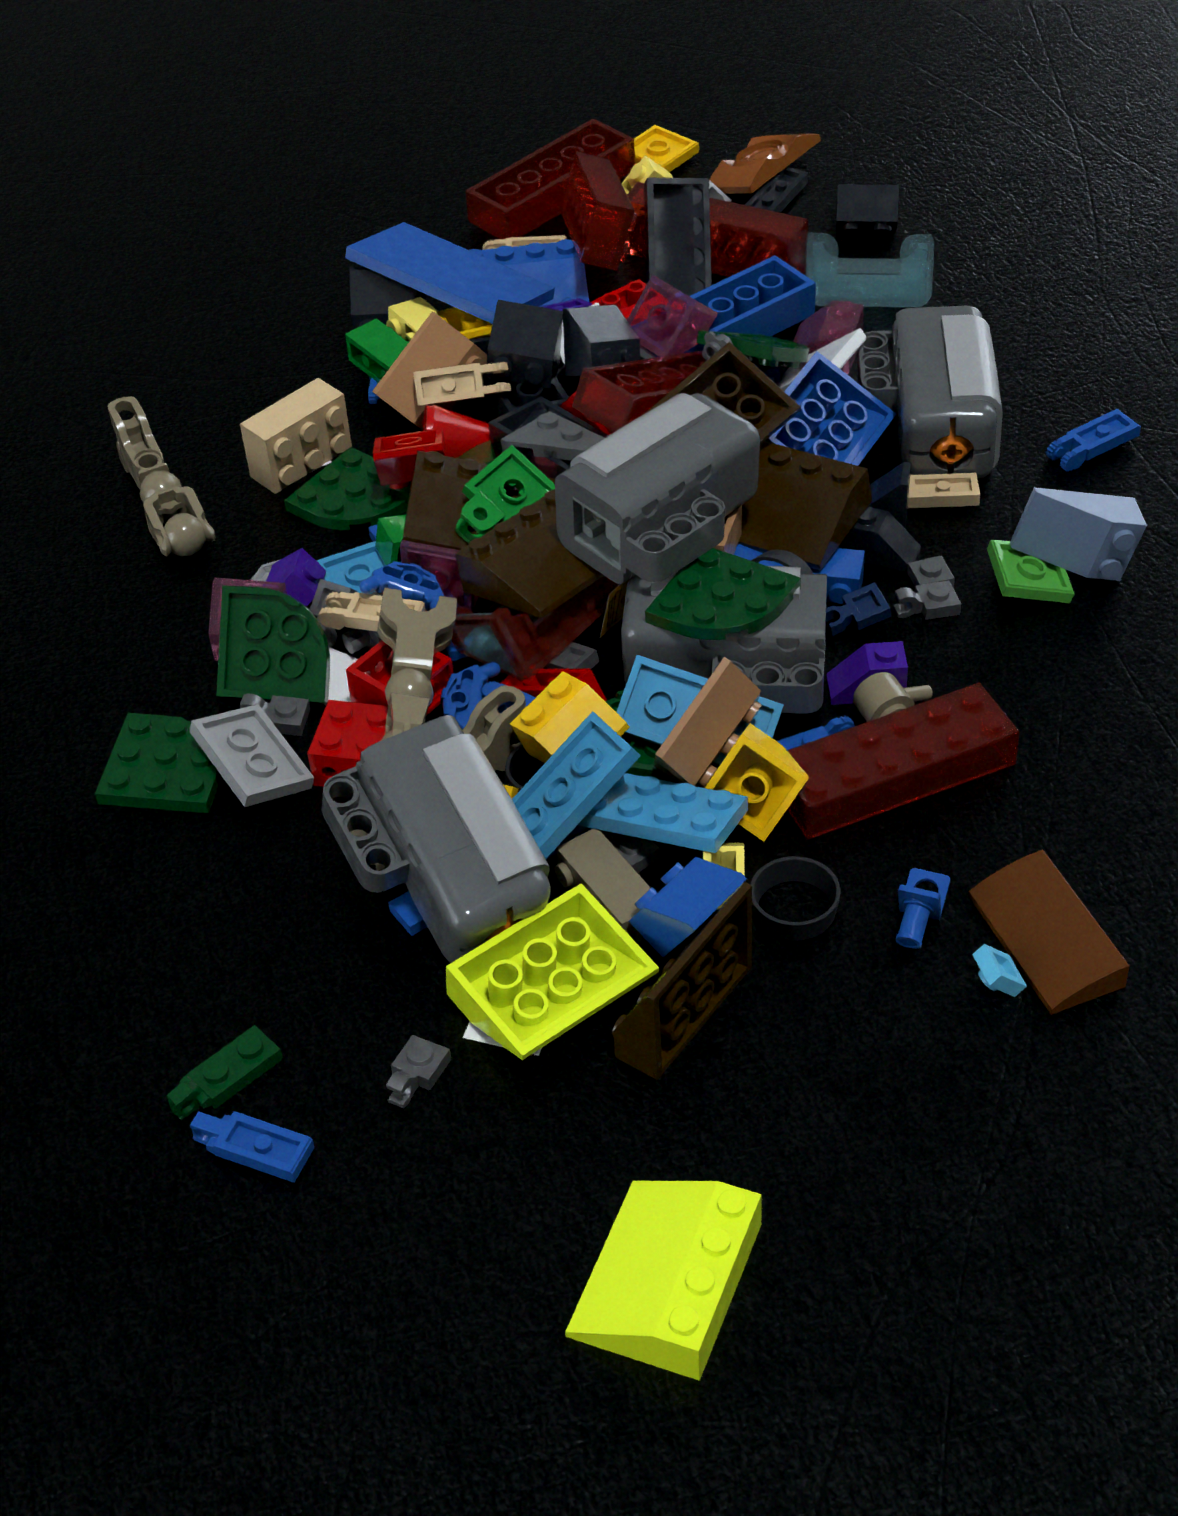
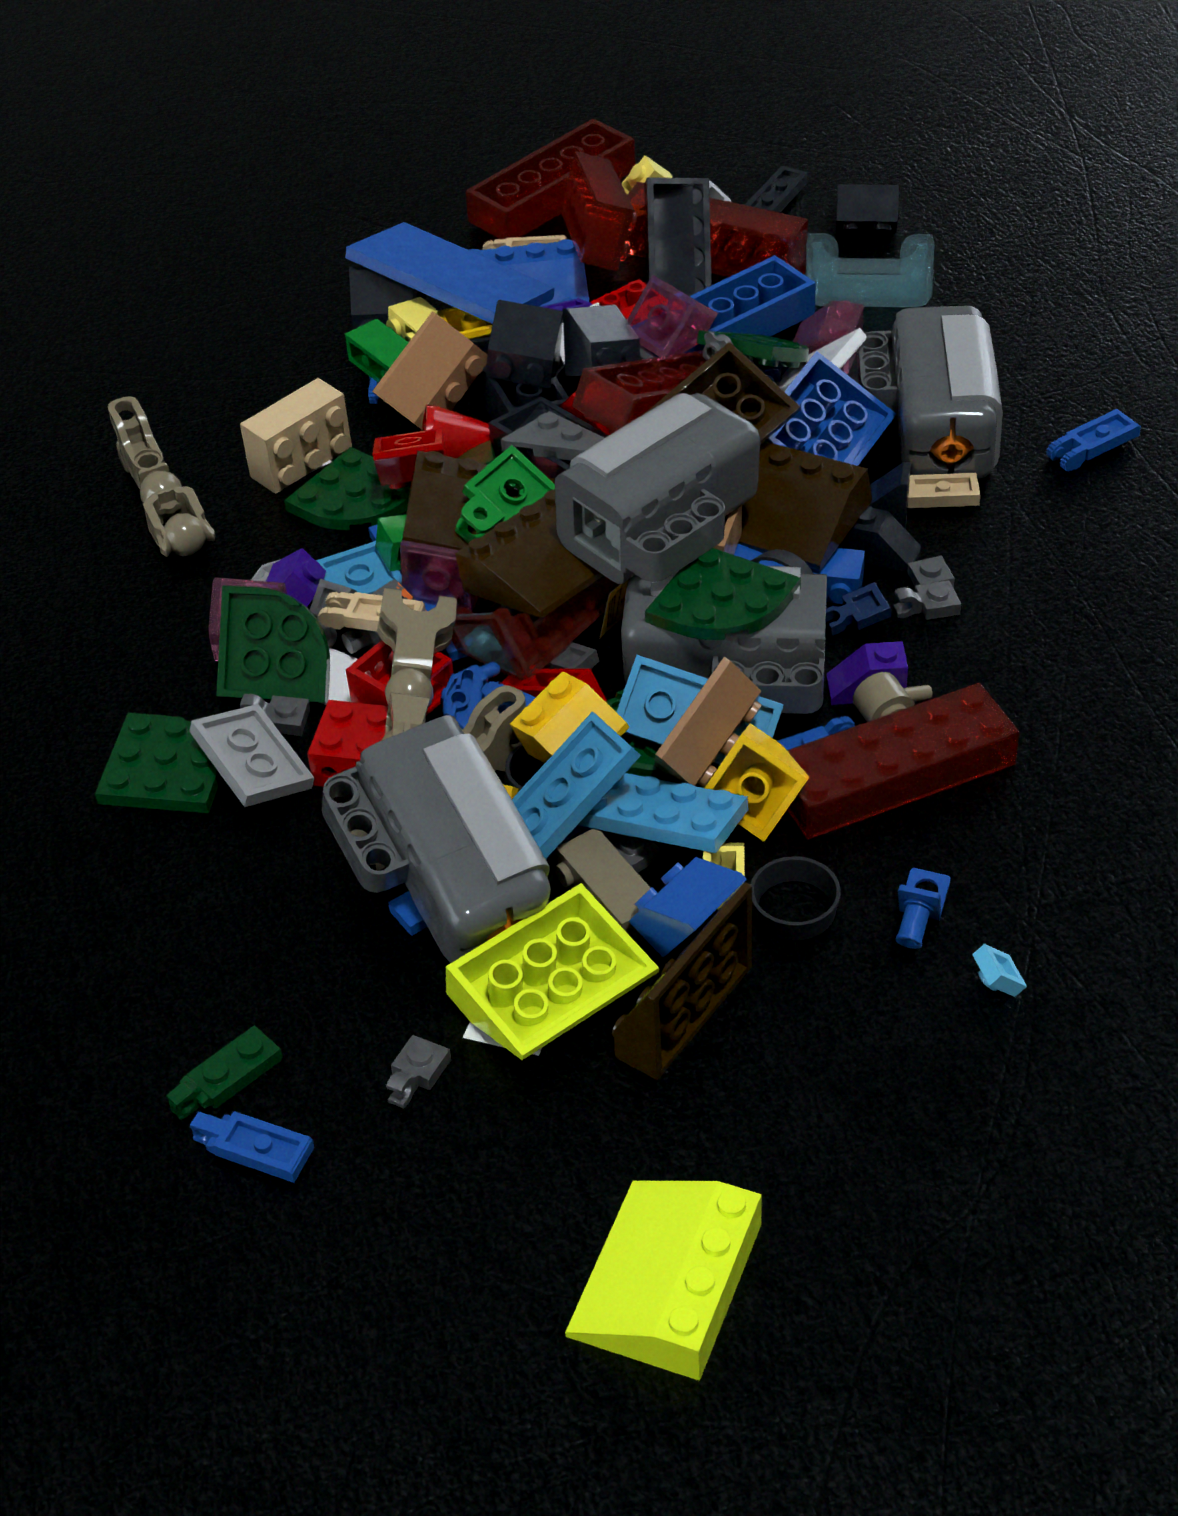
(410, 578): blue piece -> none
(457, 383): tan hinge -> none
(664, 147): yellow plate -> none
(761, 161): dark orange slope -> none
(1027, 576): bright green plate -> none
(1049, 933): reddish brown slope -> none
(1080, 531): sand blue slope -> none

